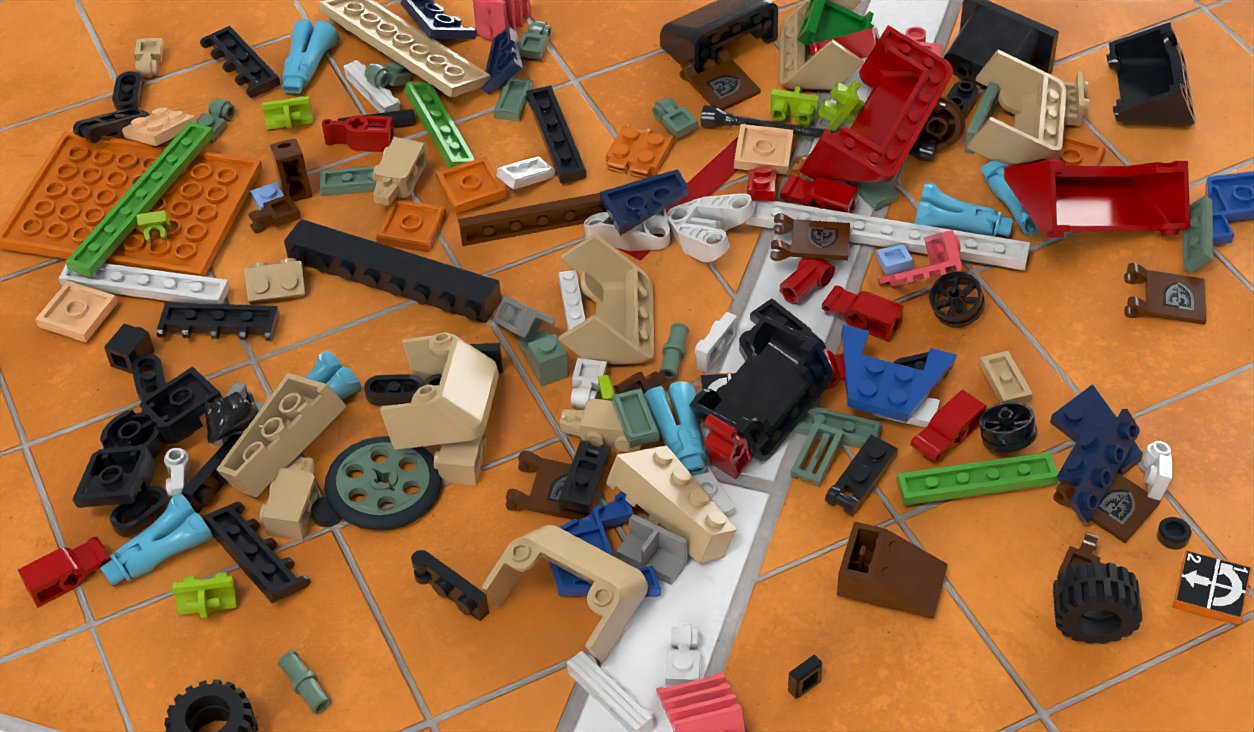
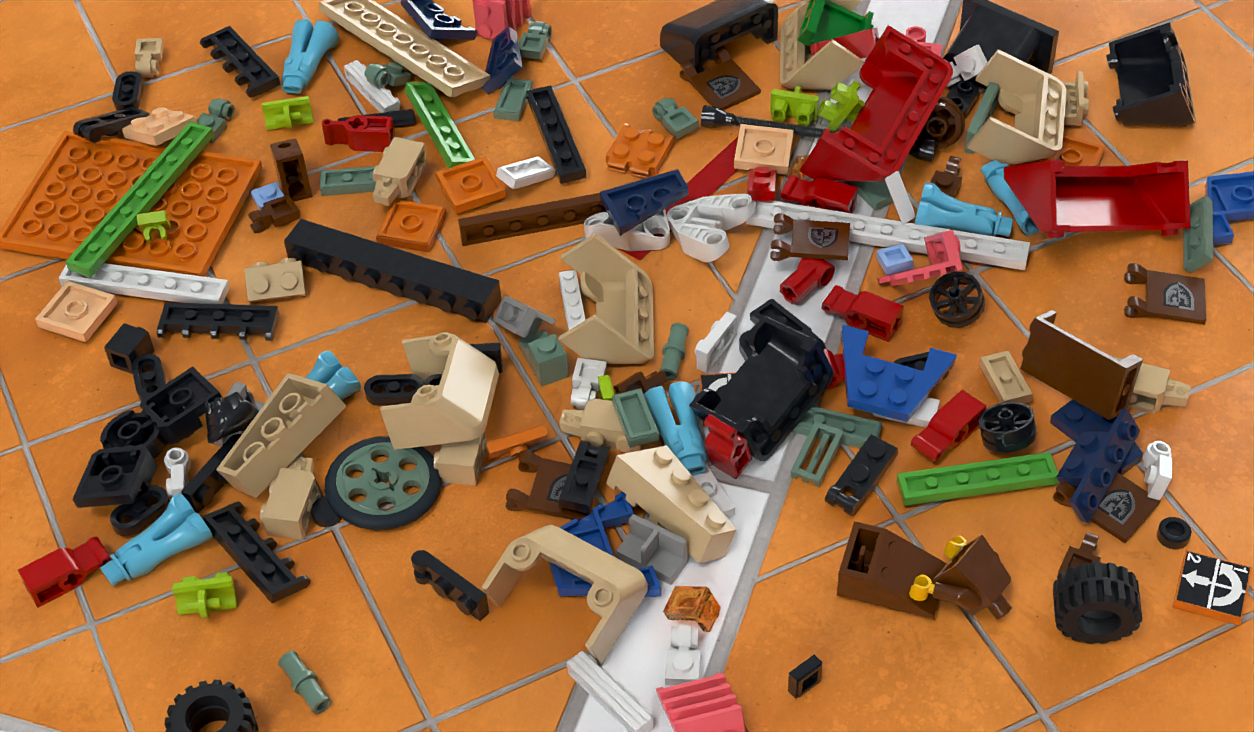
(515, 442): none -> orange plate
(693, 604): none -> clear orange bracket
(900, 197): none -> white sticker
(948, 180): none -> reddish brown plate
(968, 65): none -> white plate
(969, 579): none -> reddish brown torso
(1079, 368): none -> reddish brown panel
(1156, 388): none -> tan hinge

